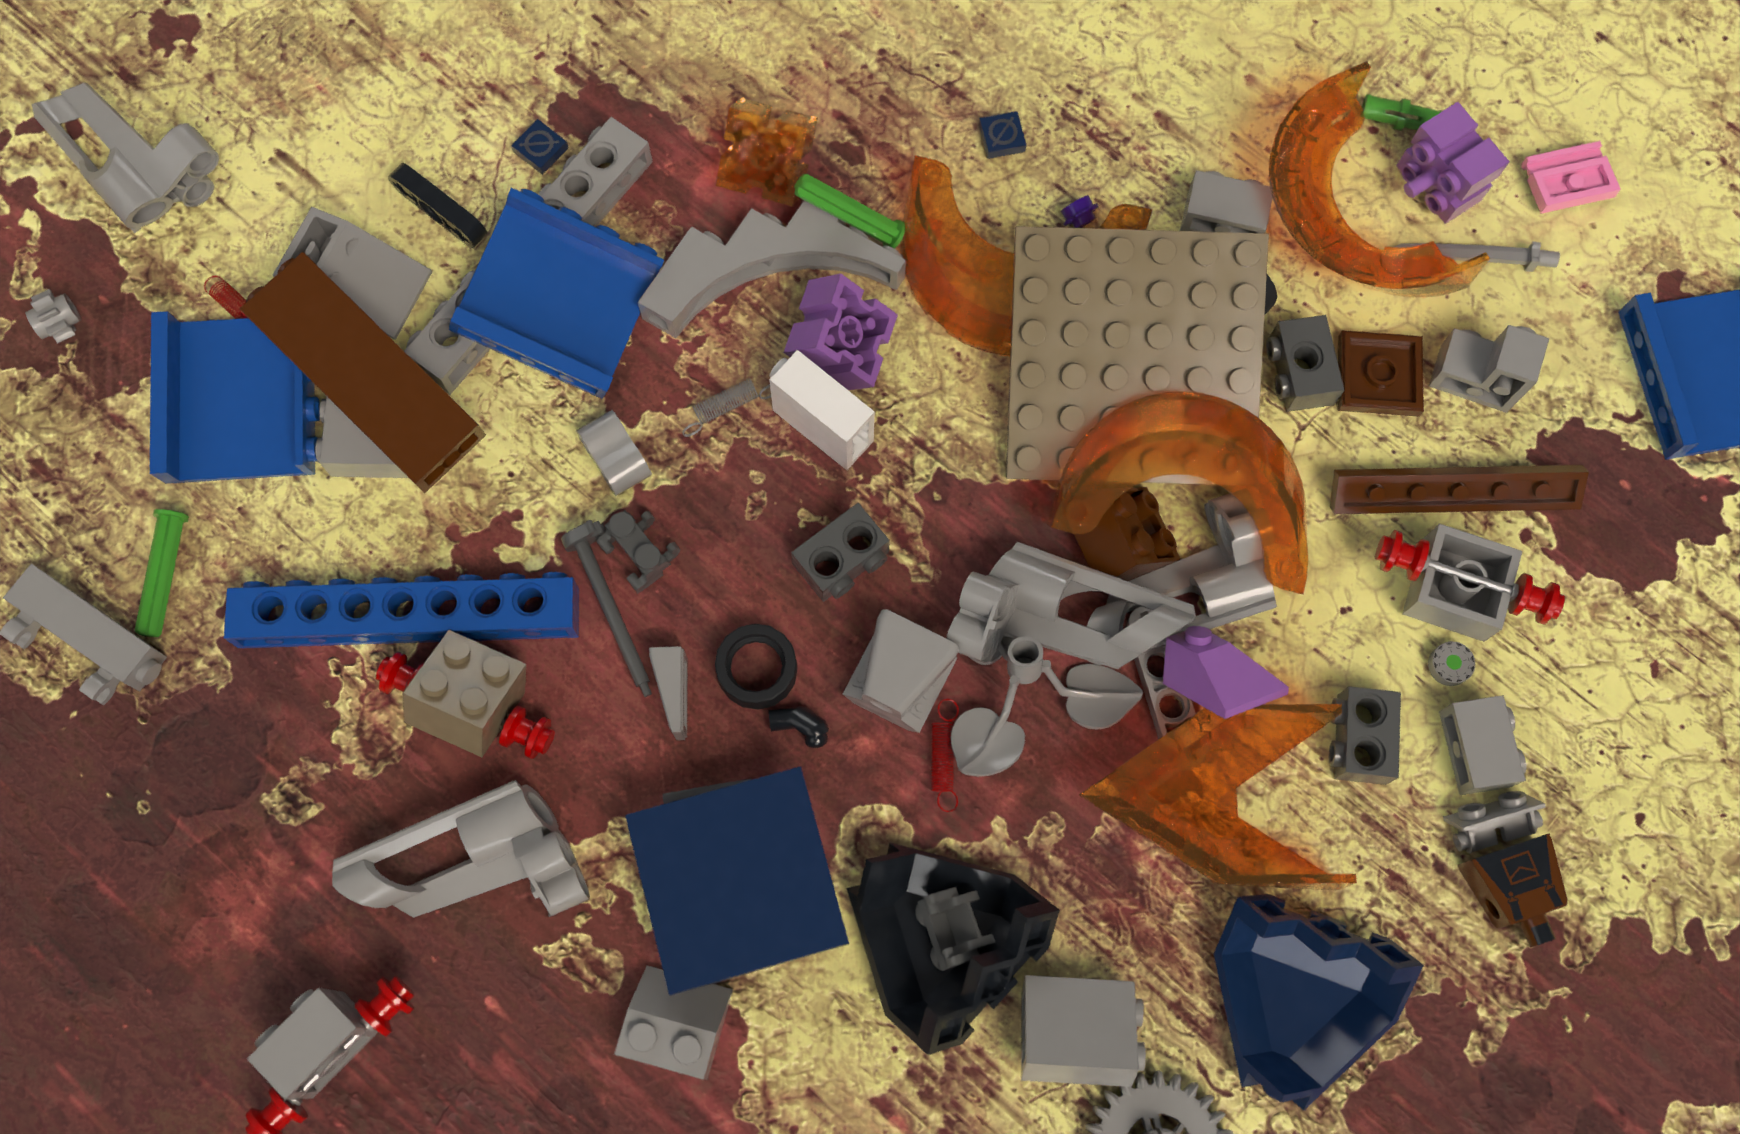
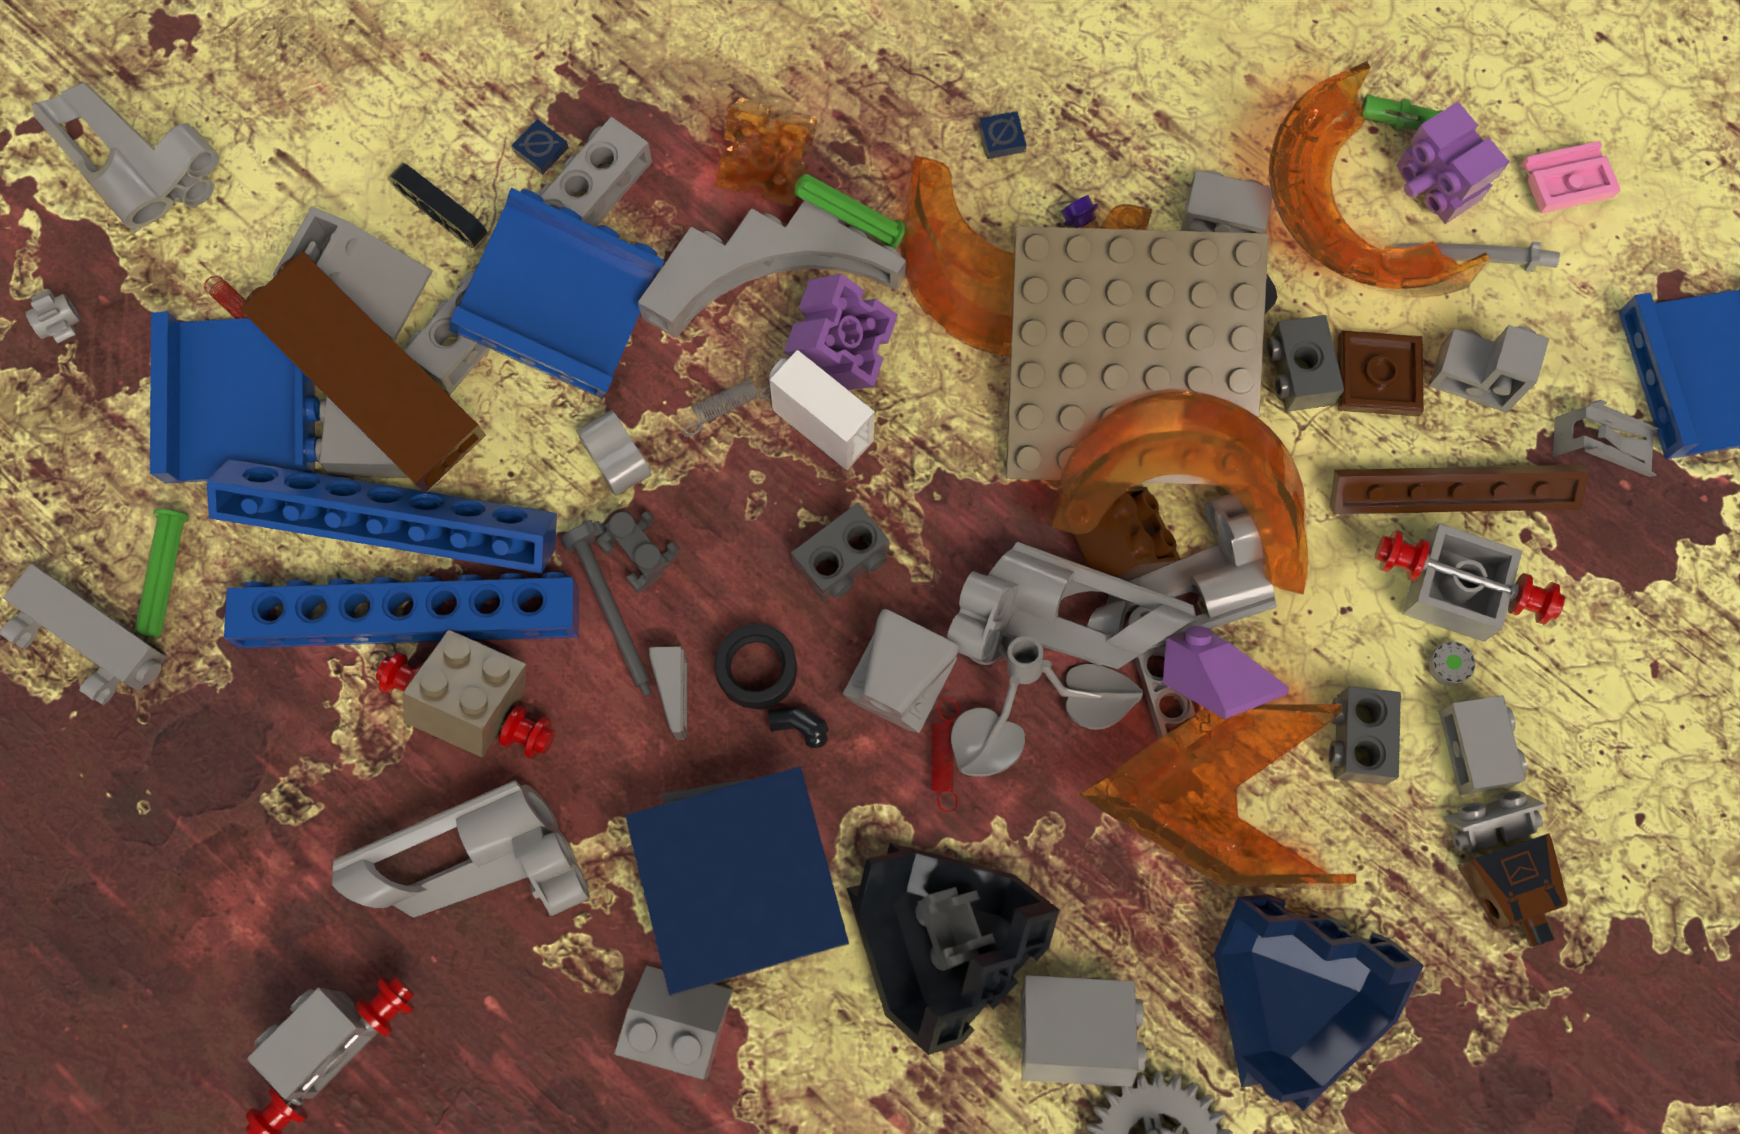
(382, 515): none -> blue brick
(1609, 418): none -> light grey piece

